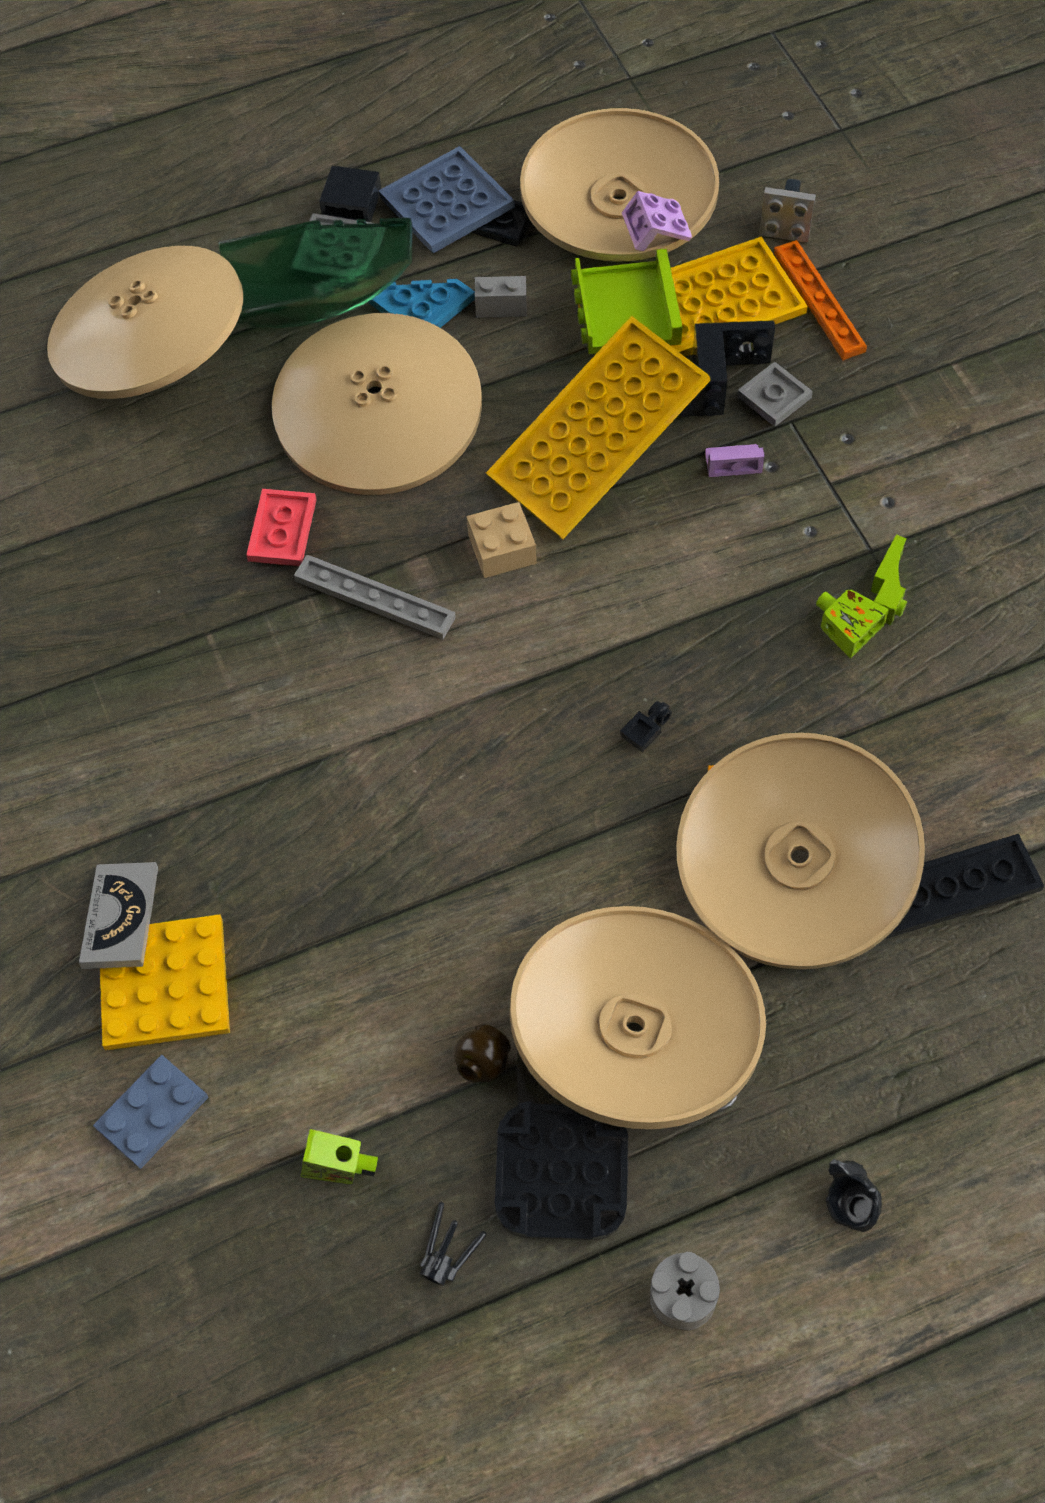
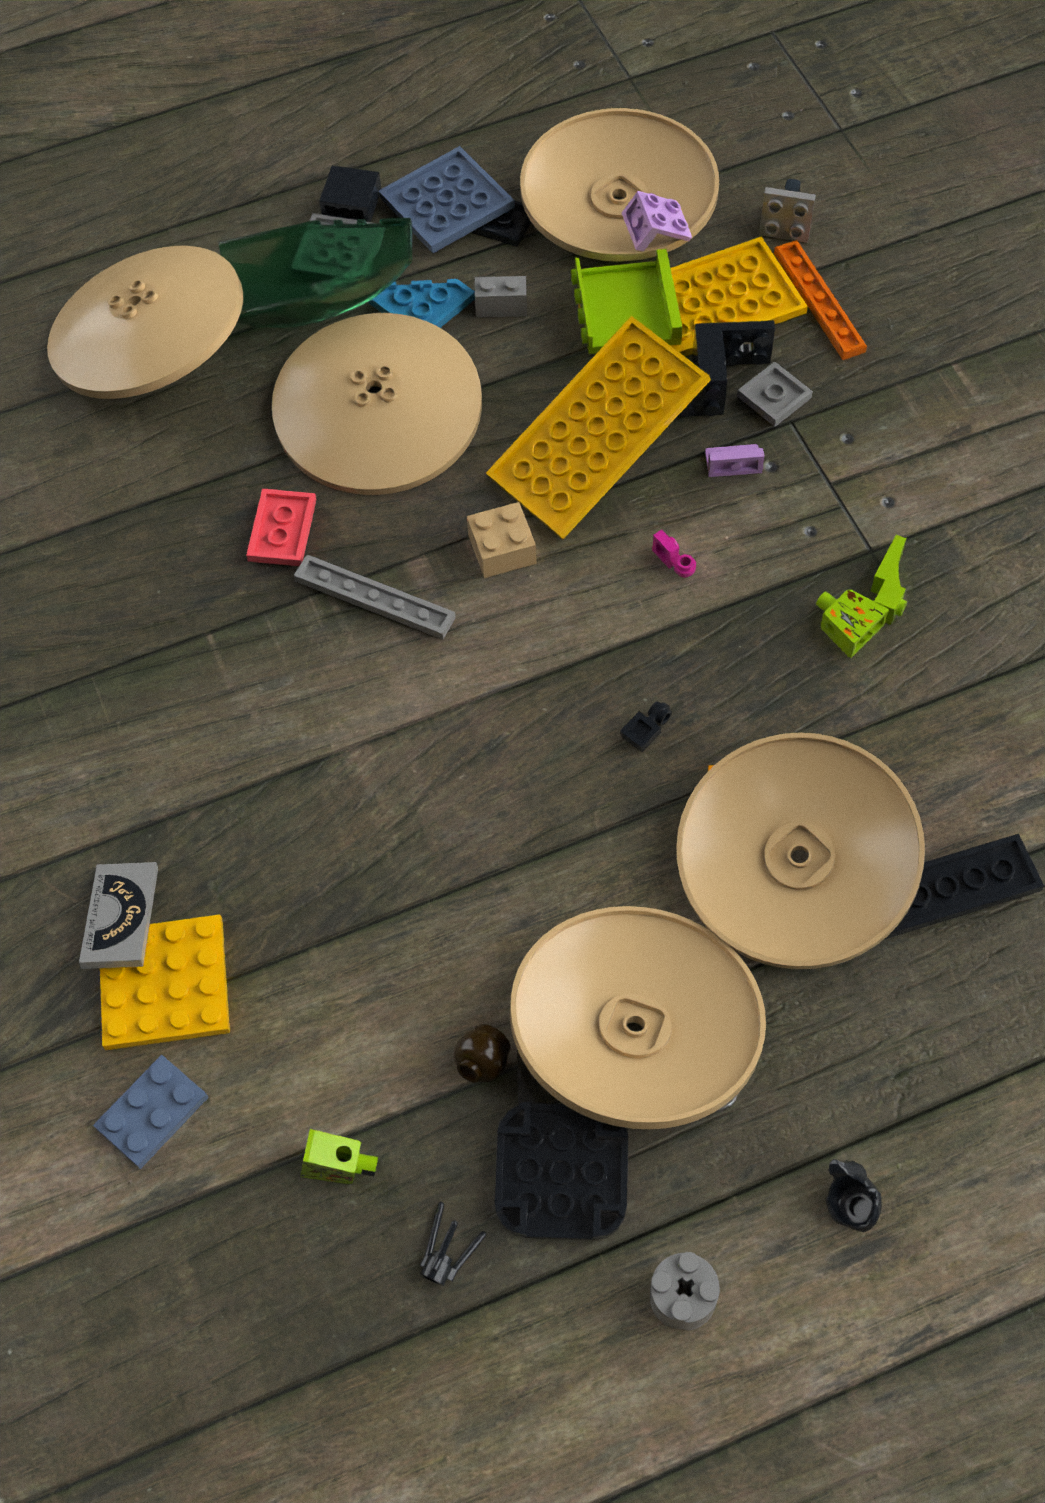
(668, 551): none -> dark pink plate

